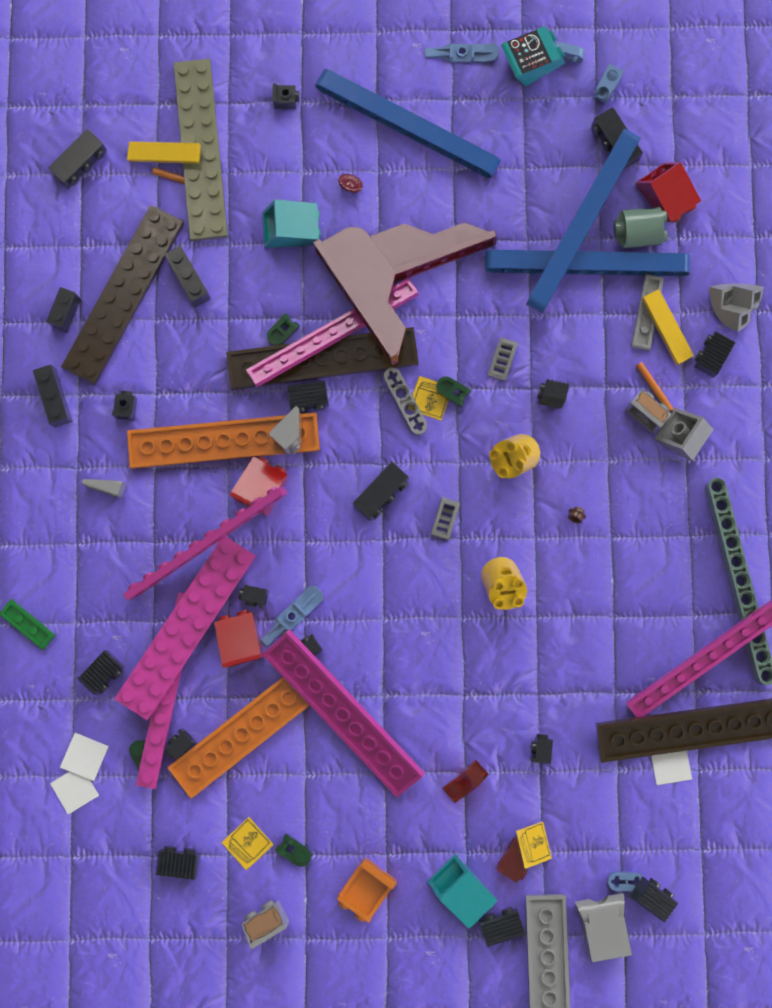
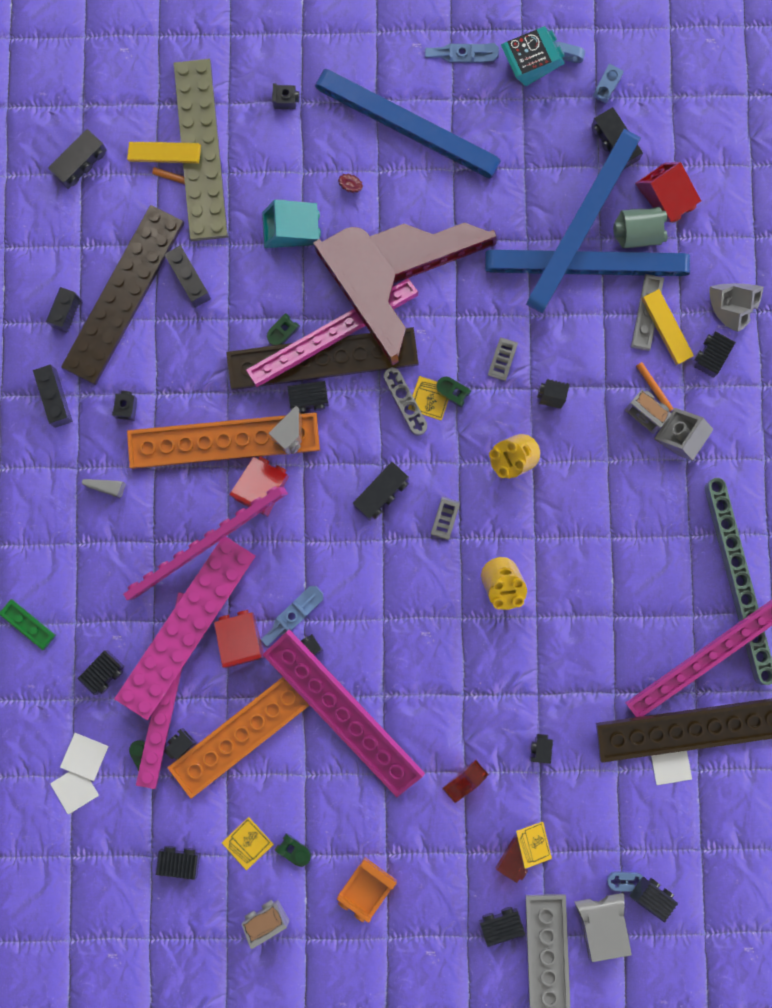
(253, 596): black brick -> none
(462, 891): teal slope -> none
(576, 515): plate -> none

